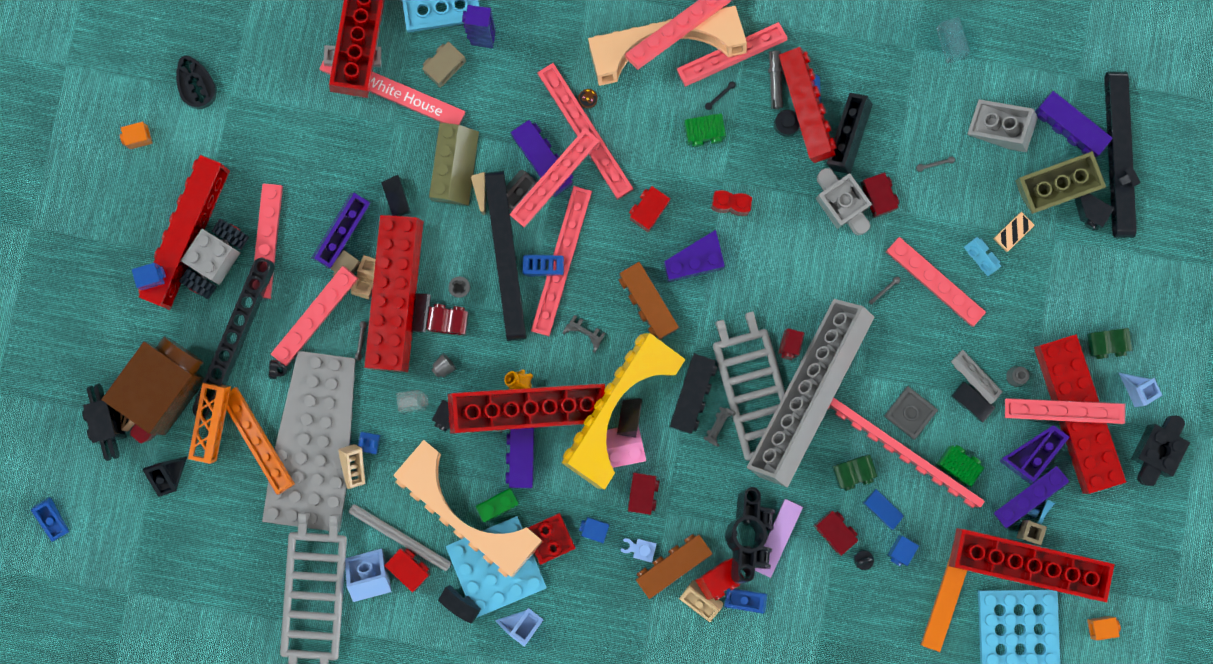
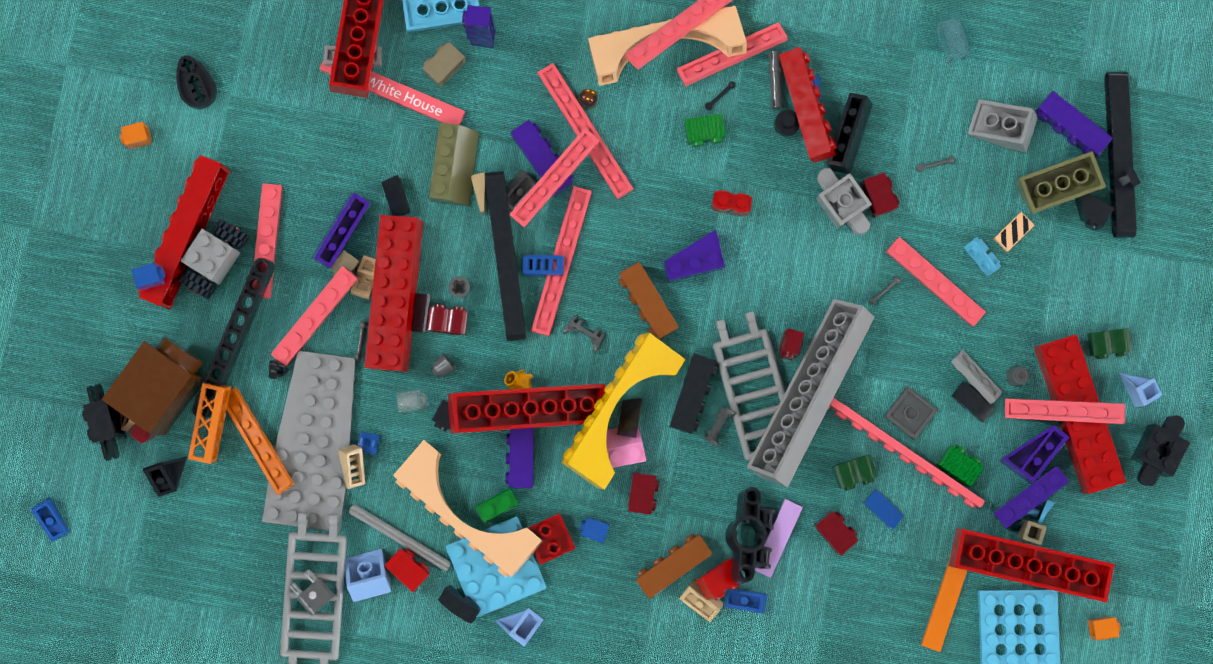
(315, 595): none -> dark grey piece
(642, 549): light blue plate -> none
(649, 208): red brick -> none
(863, 560): black tile -> none
(902, 551): blue brick -> none

